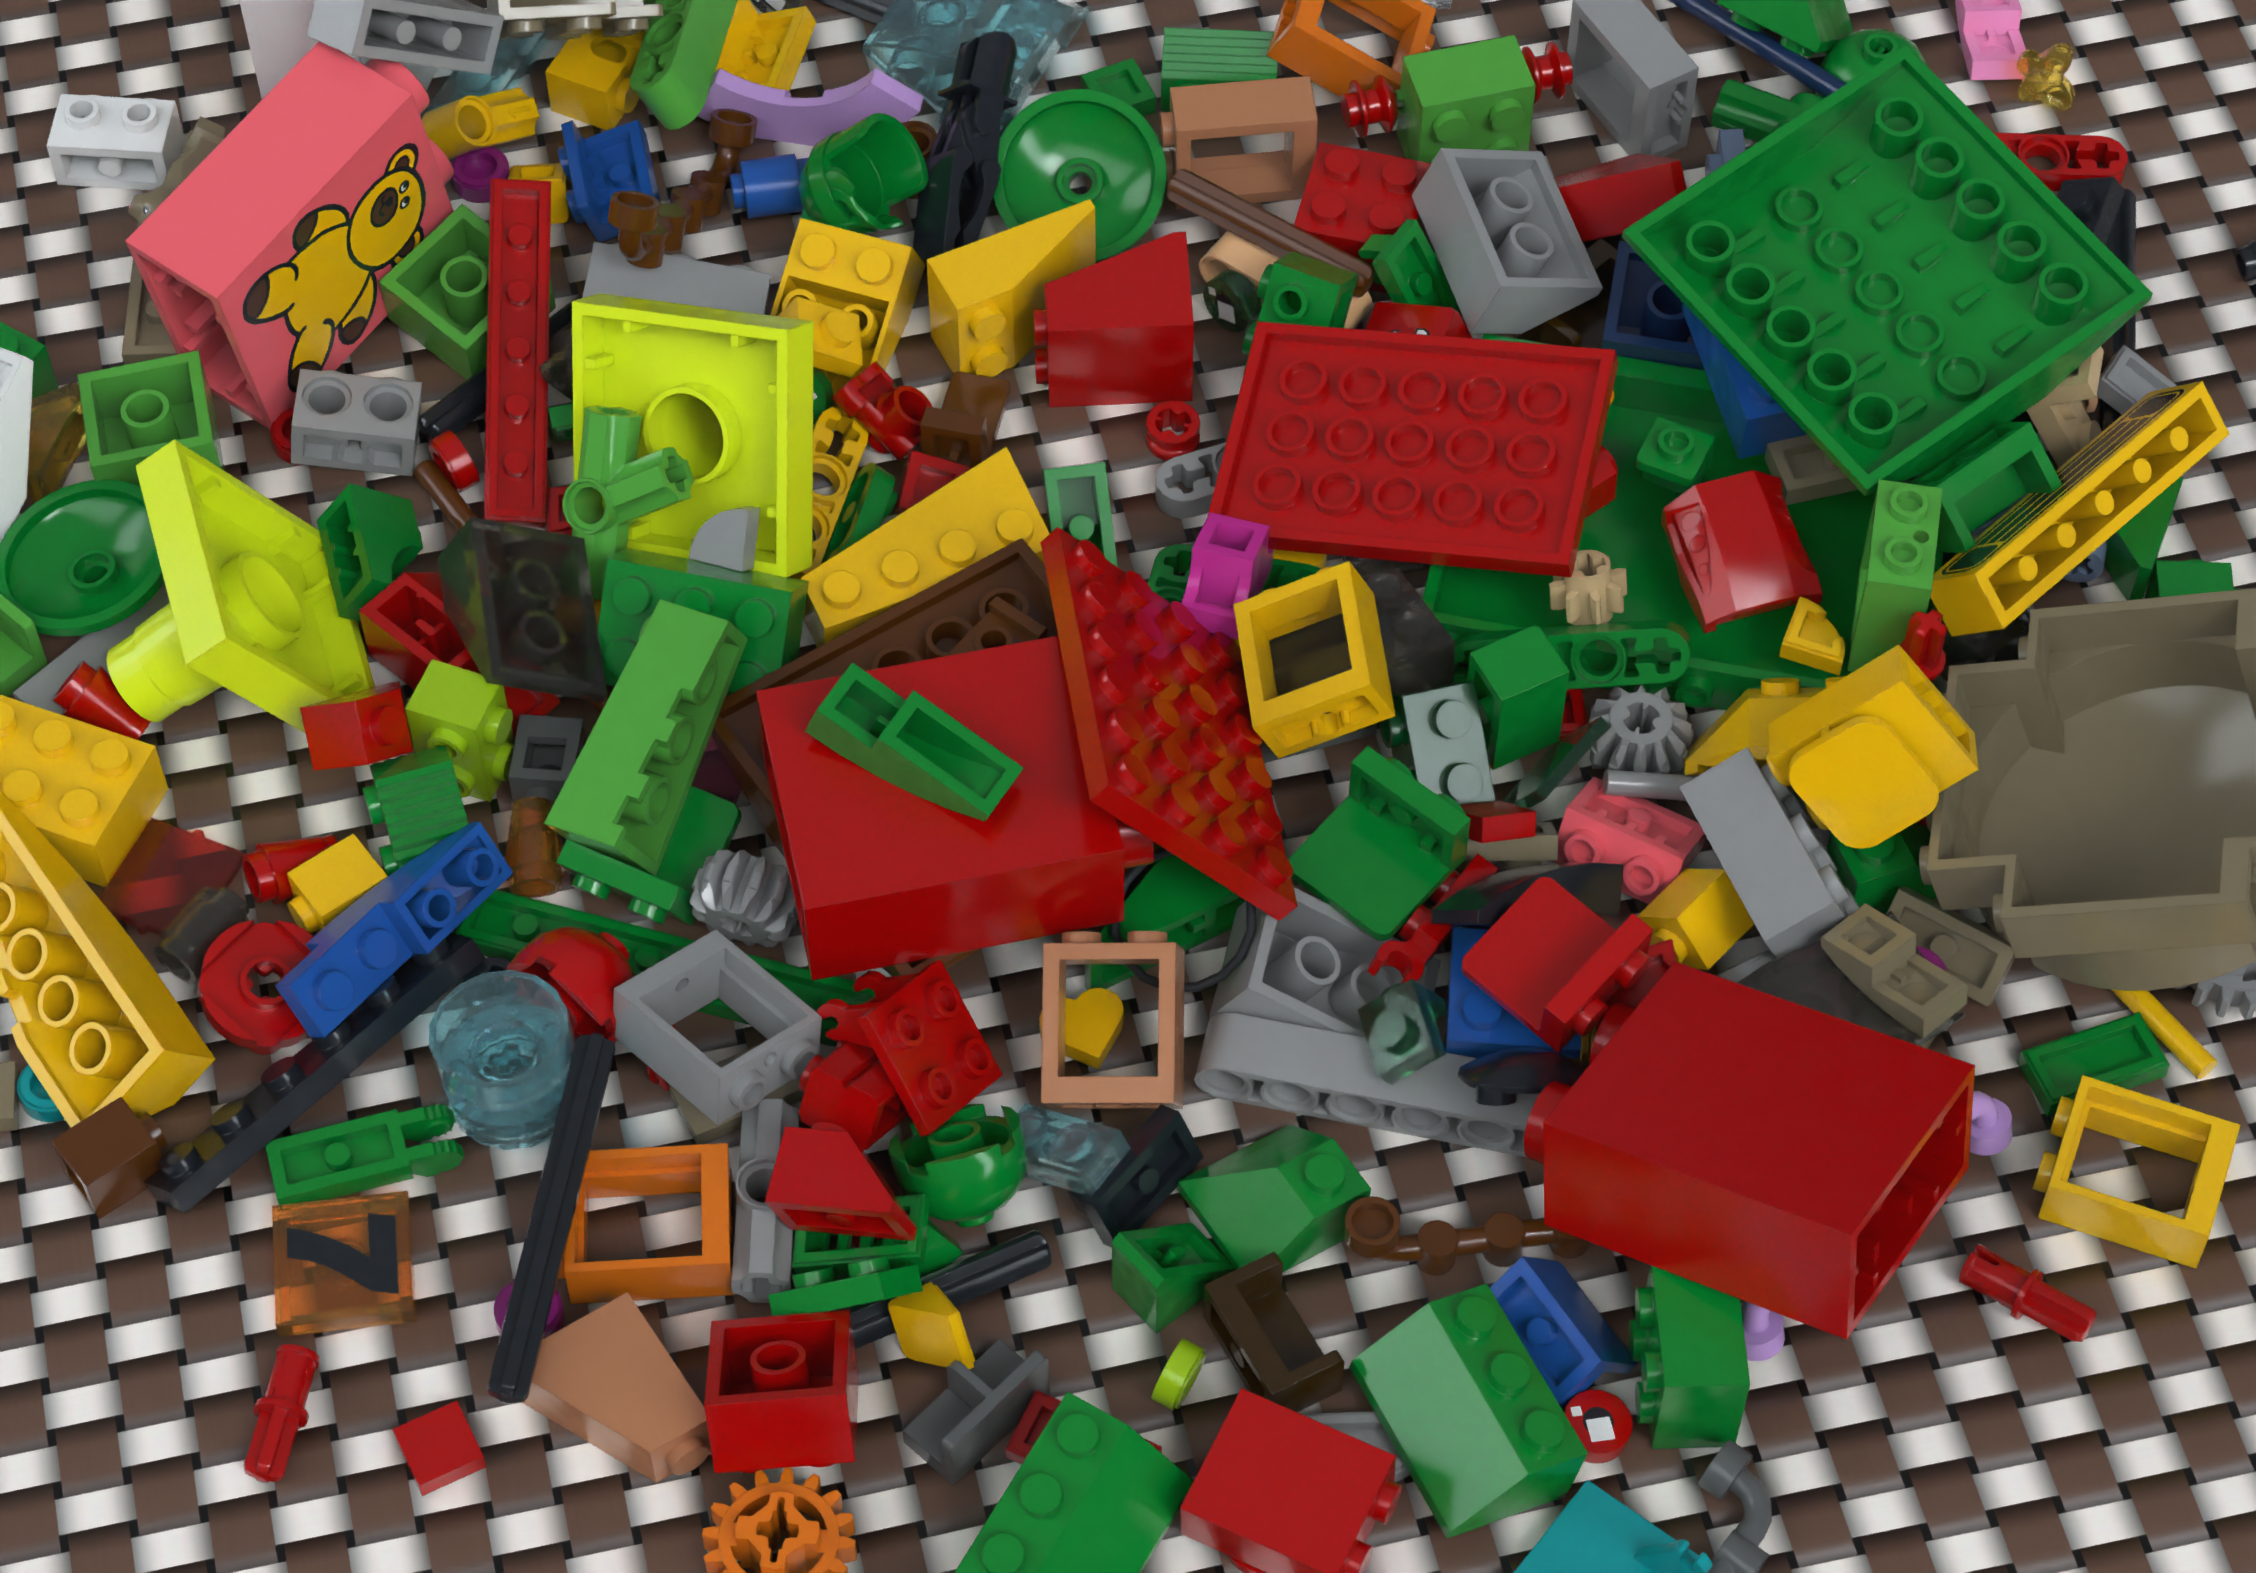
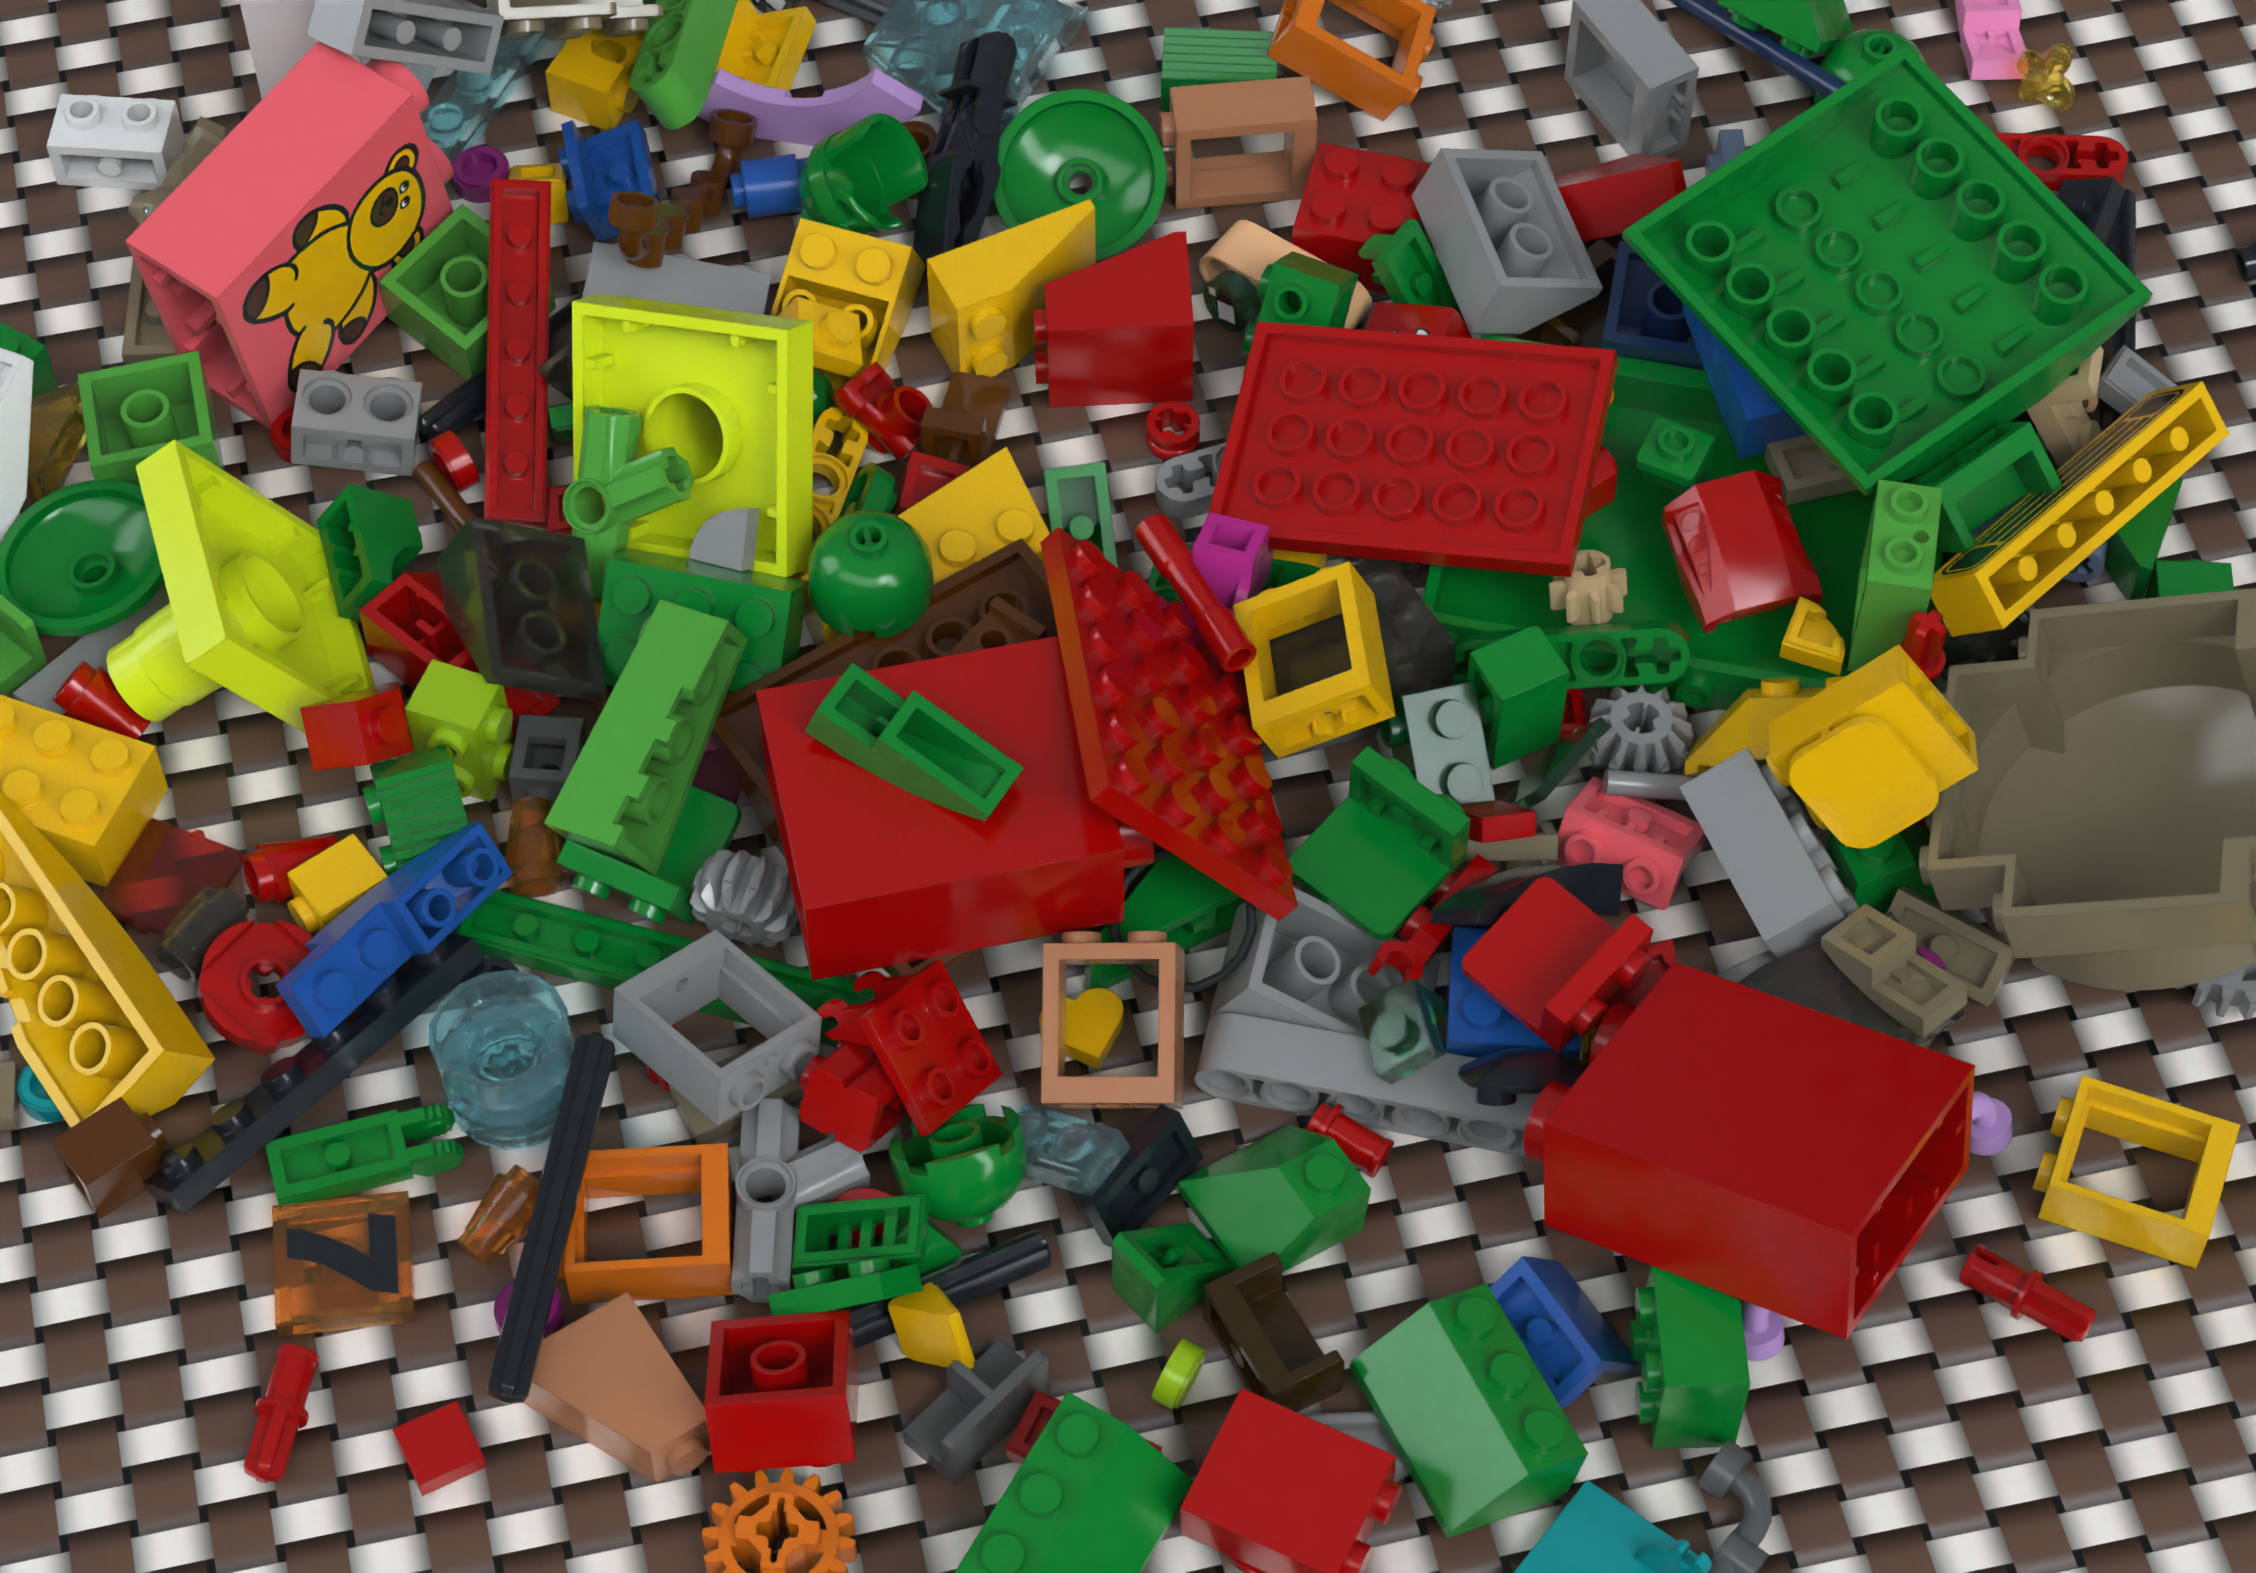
(481, 121): yellow piece -> none
(501, 1216): none -> clear orange cone
(582, 970): red cylinder -> none
(833, 1187): red slope -> none
(870, 574): none -> green cylinder
(1124, 82): green tile -> none
(1212, 618): none -> red piece
(1260, 225): reddish brown axle -> none
(1360, 1144): none -> red pin
(1374, 1230): reddish brown bar -> none
(1461, 97): bright green brick -> none
(1600, 1423): red tile -> none
(1699, 915): yellow brick -> none
(1756, 110): green piece -> none
(2113, 1052): green tile -> none
(2169, 1031): yellow bar -> none

